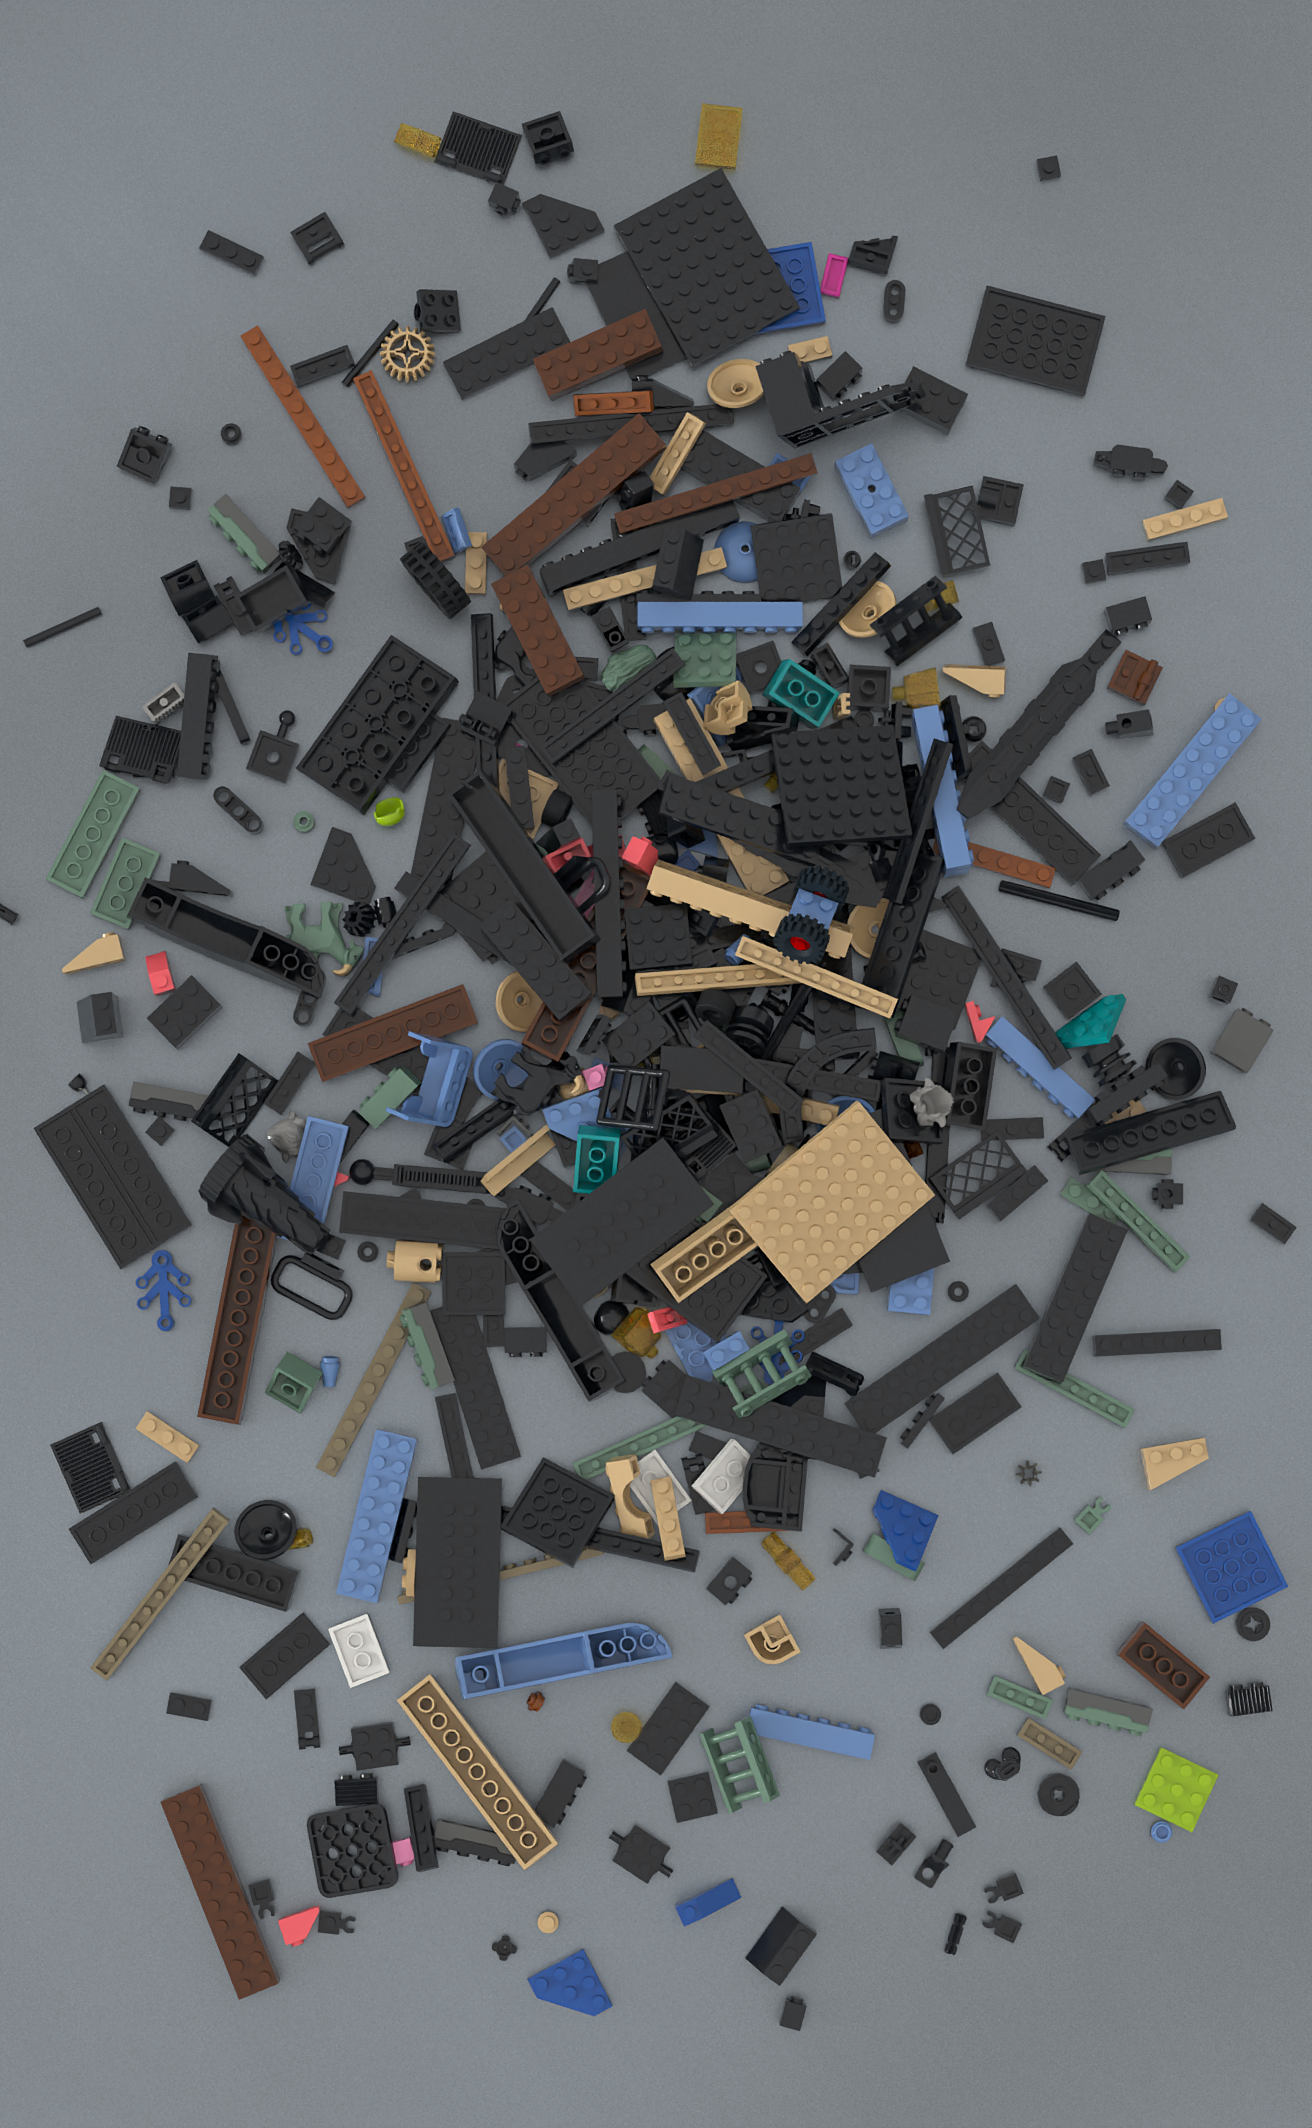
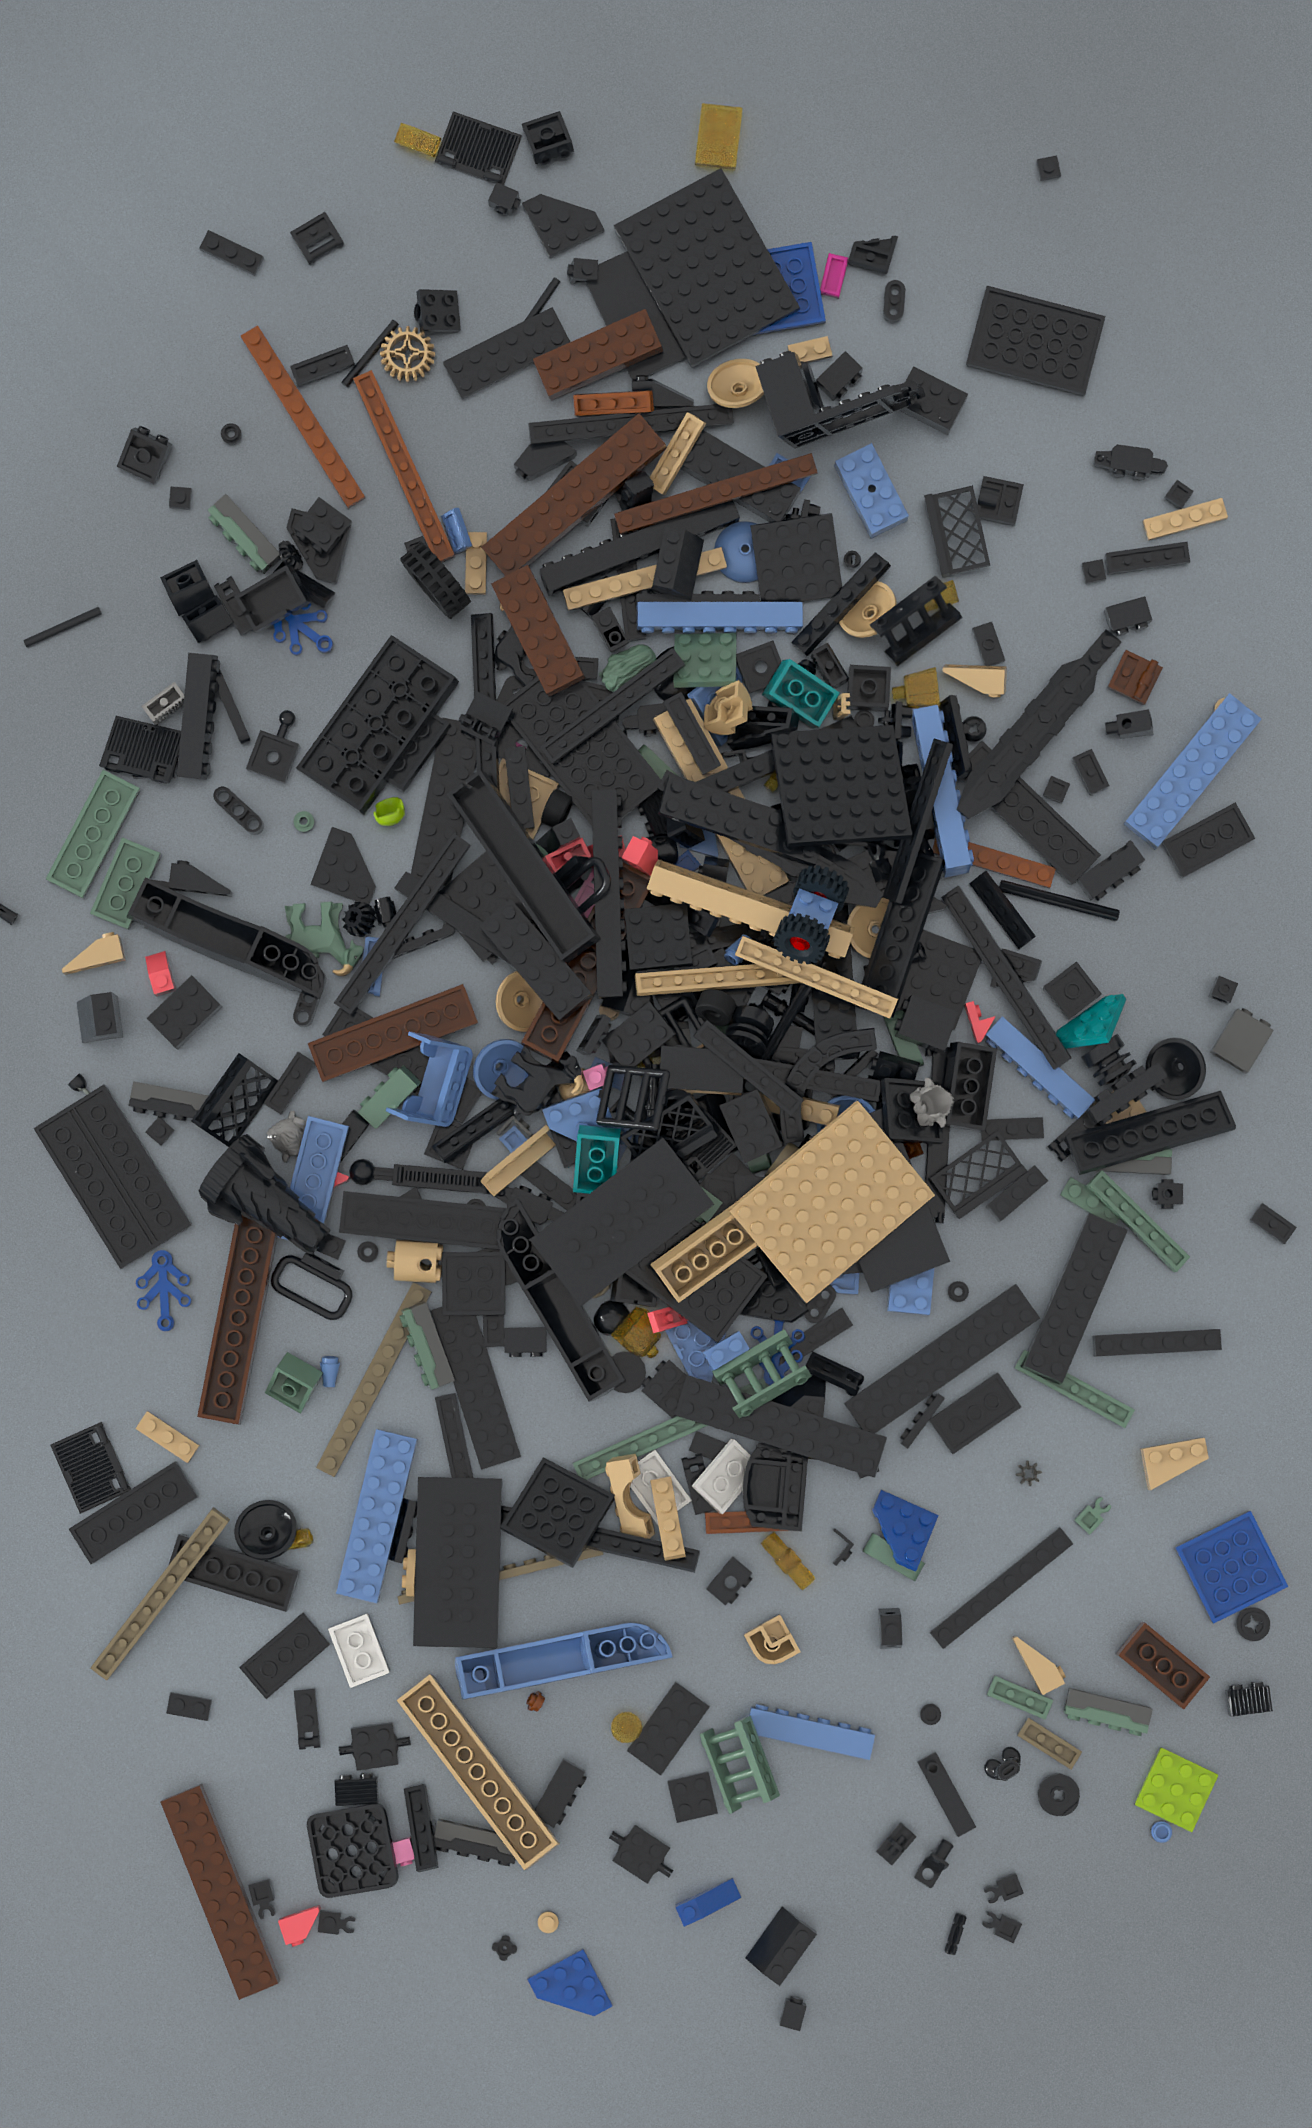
(1002, 909): none -> black plate

